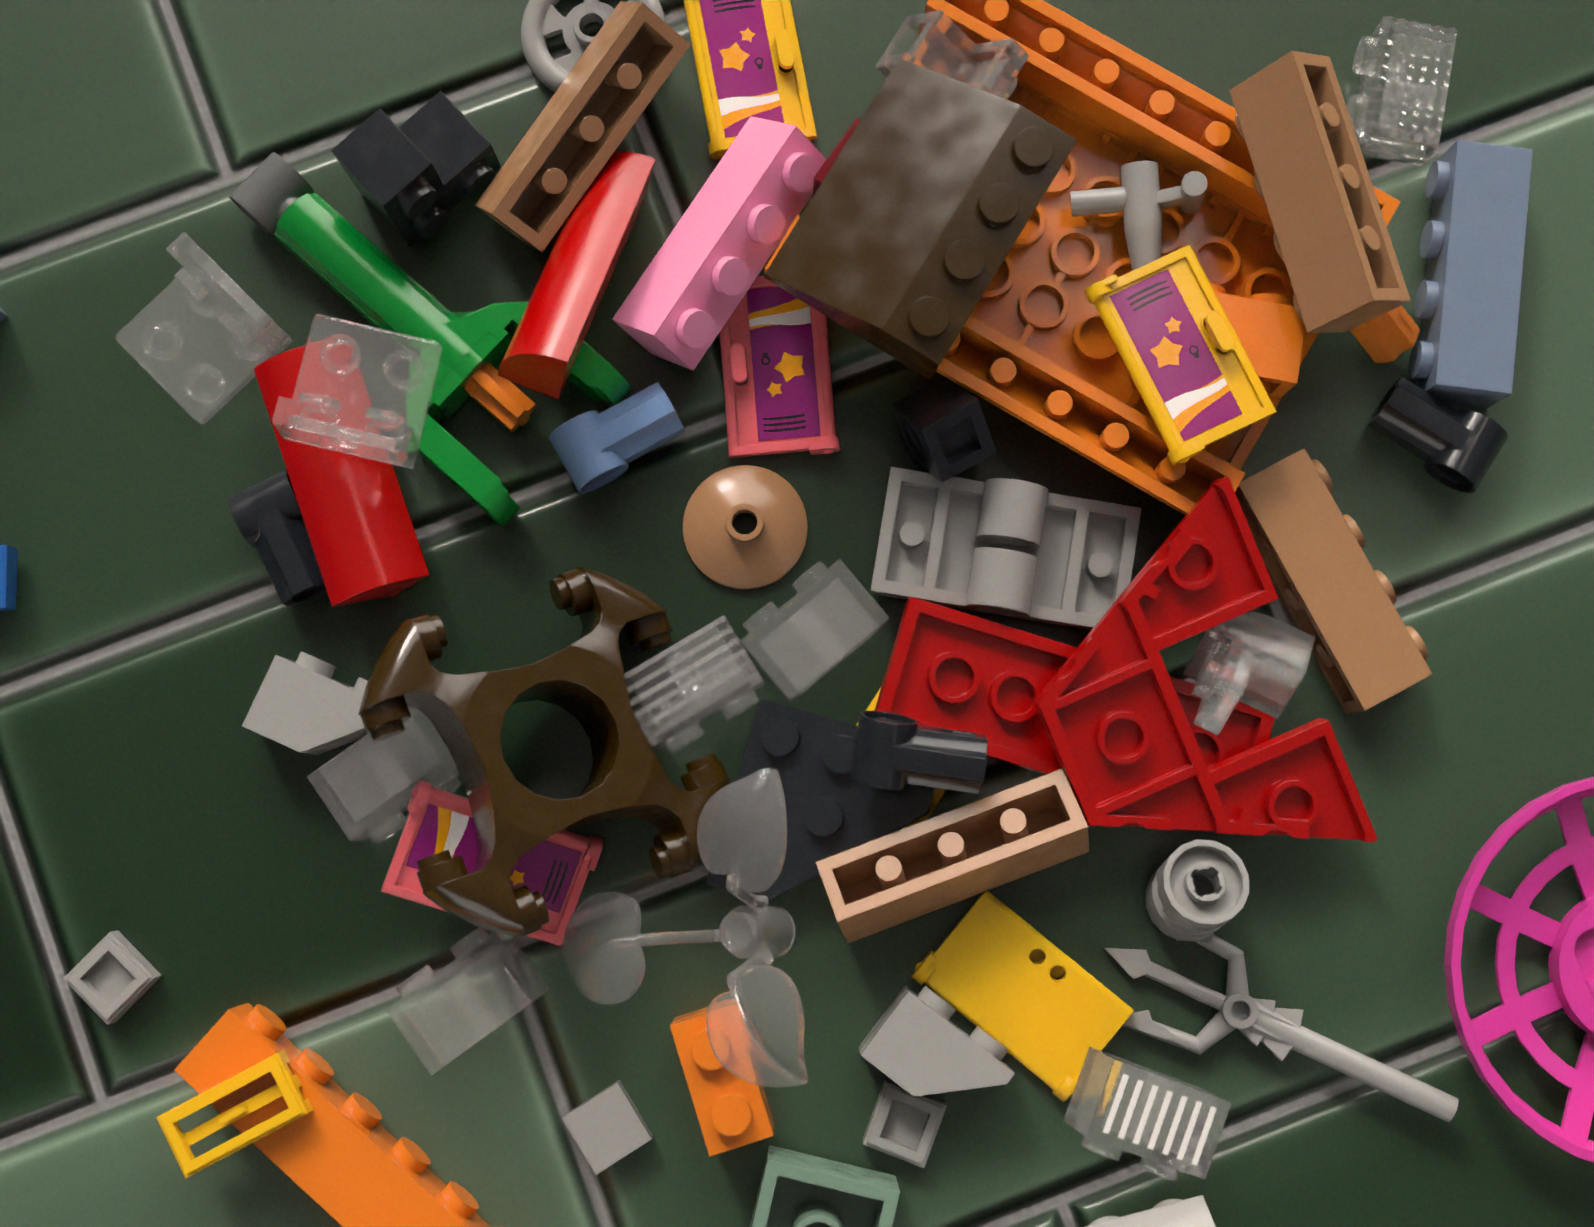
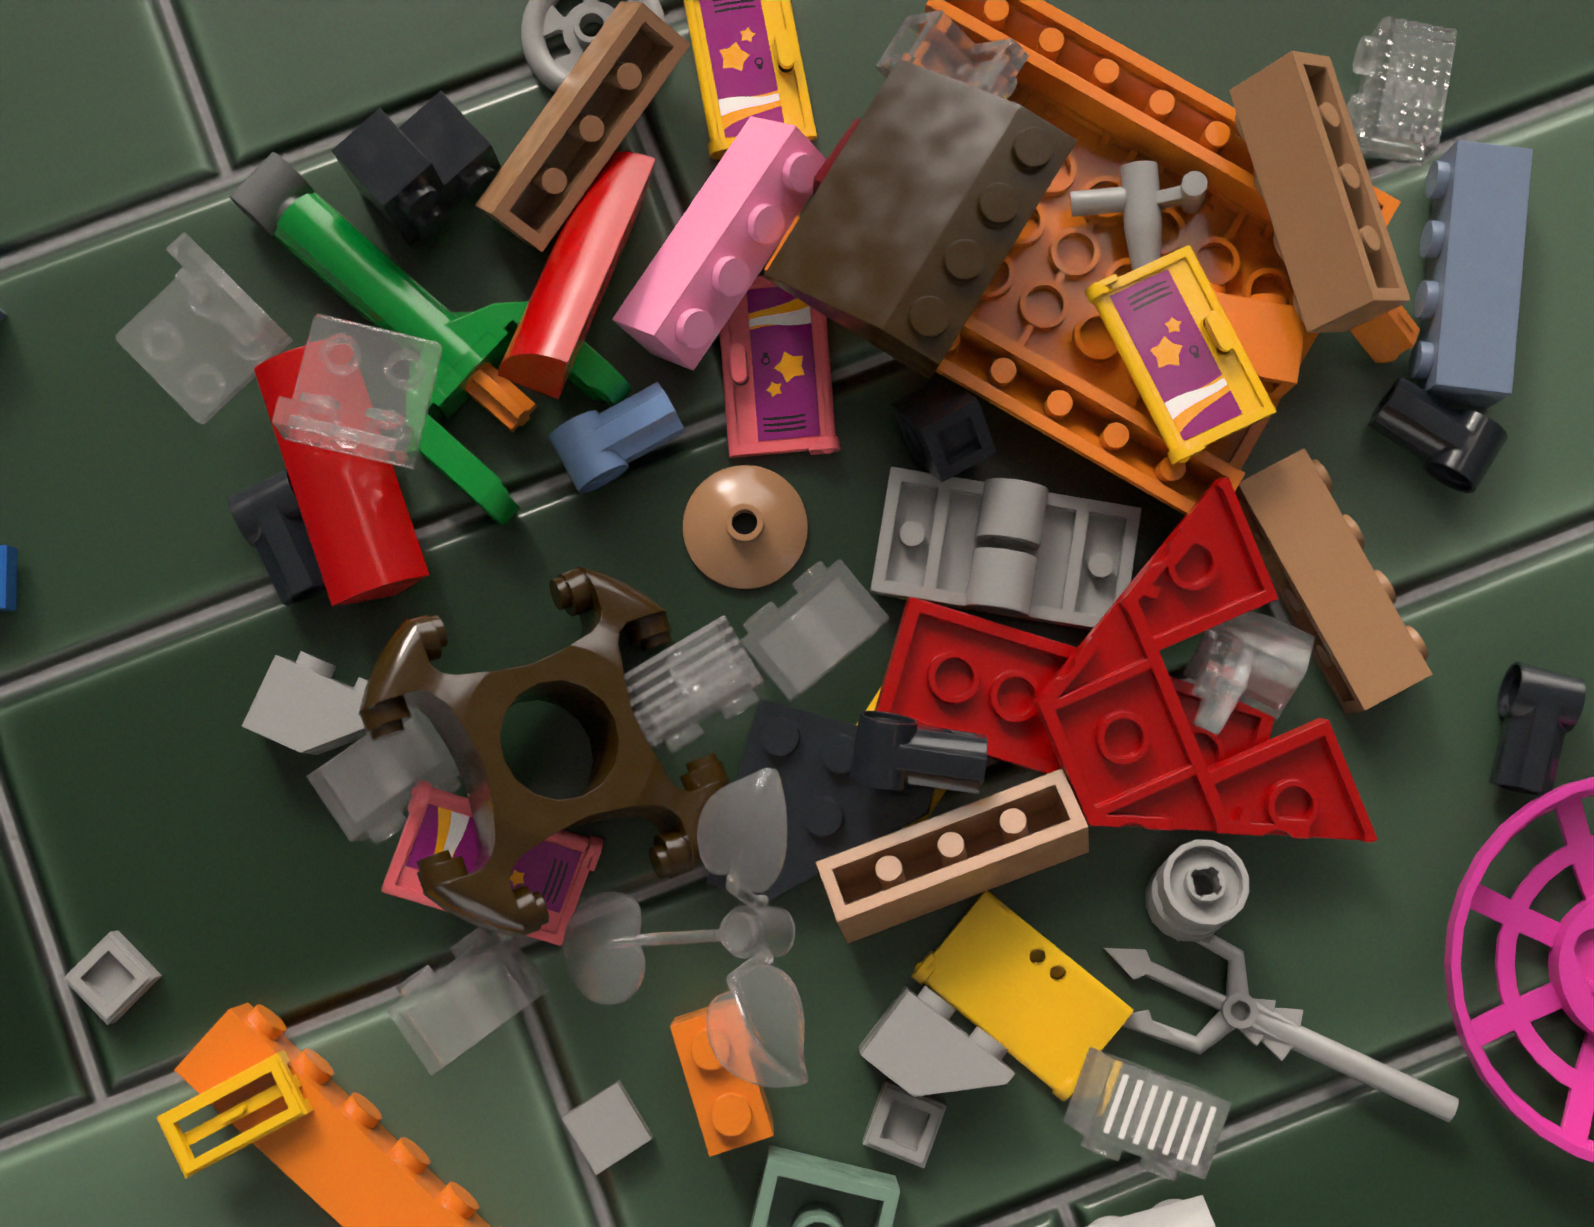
(1536, 714): none -> black piece

